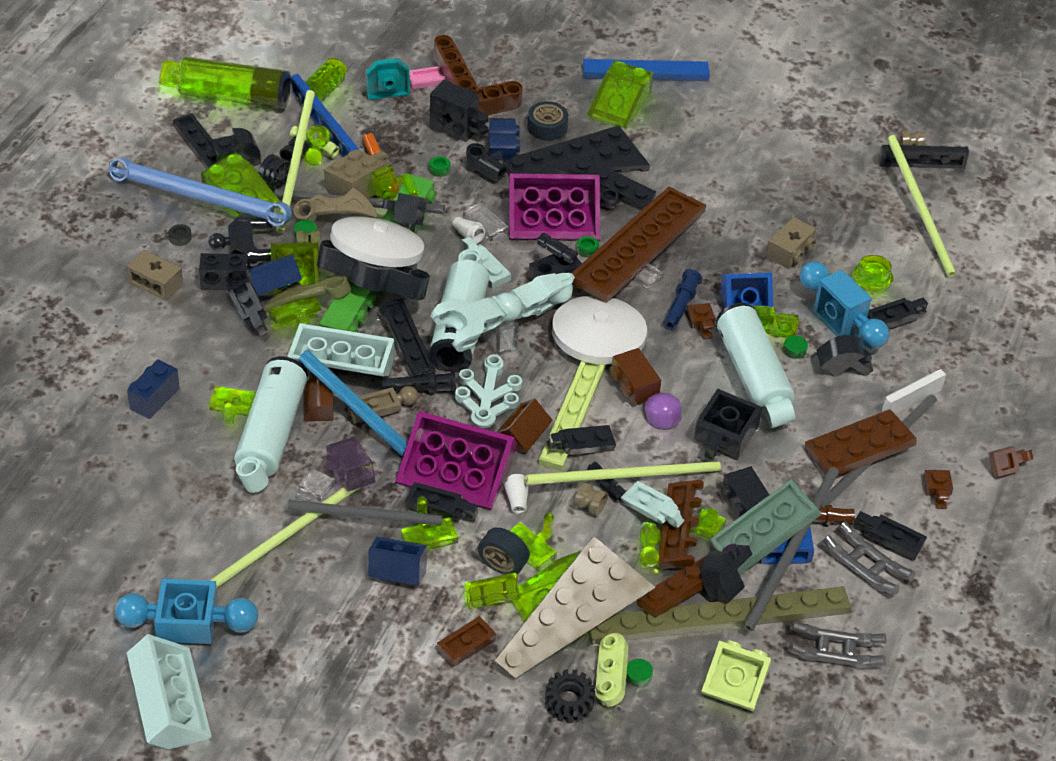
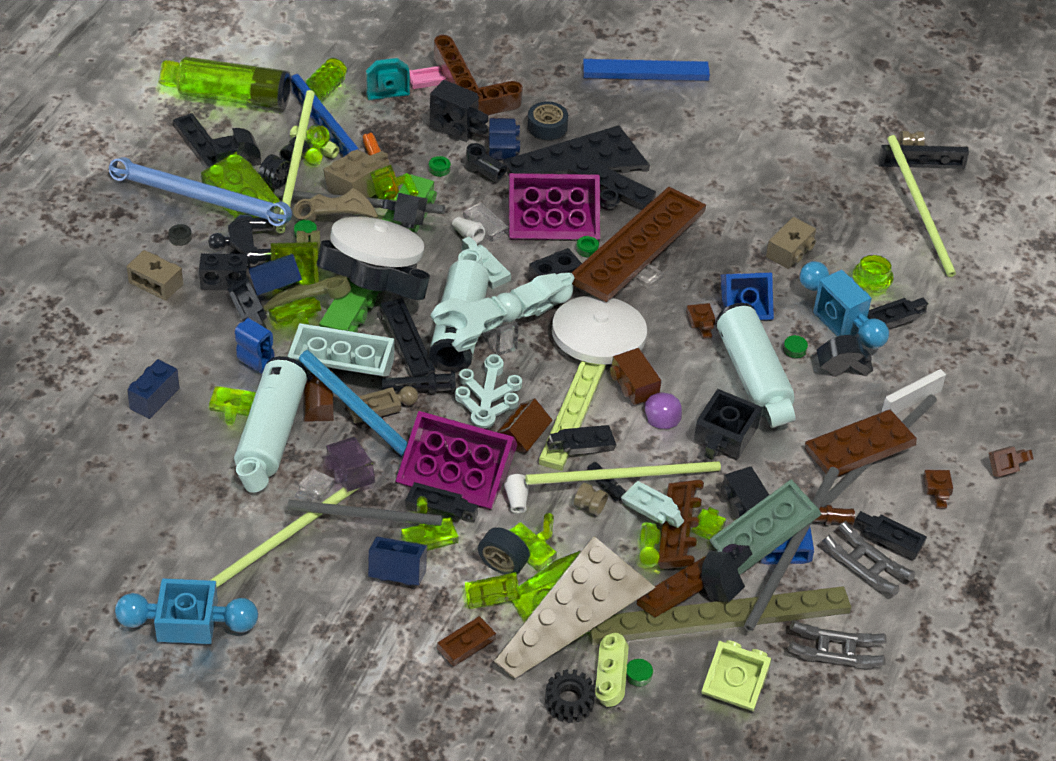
(168, 693): light aqua slope -> none
(253, 344): none -> blue brick
(557, 248): black axle -> none
(621, 94): clear neon green slope -> none
(684, 293): dark blue pin -> none
(777, 323): clear neon green slope -> none

